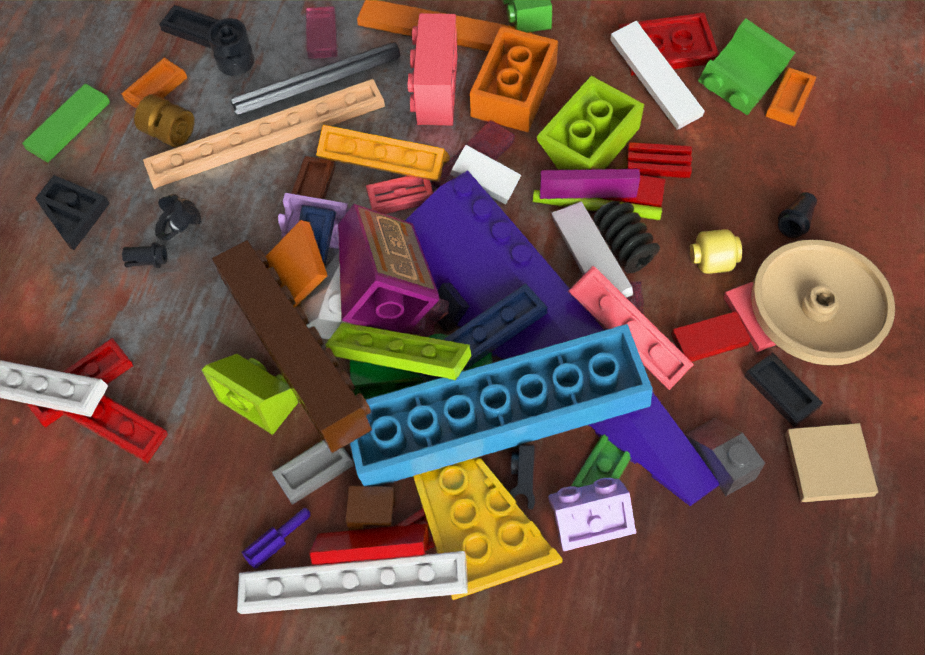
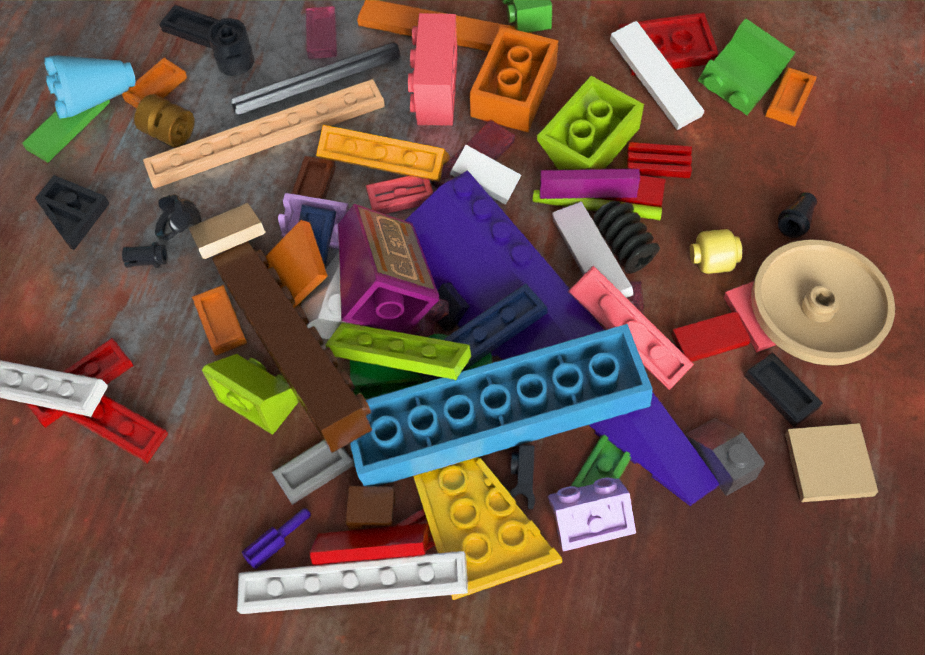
(85, 82): none -> medium azure cone
(219, 320): none -> orange tile
(226, 230): none -> tan tile

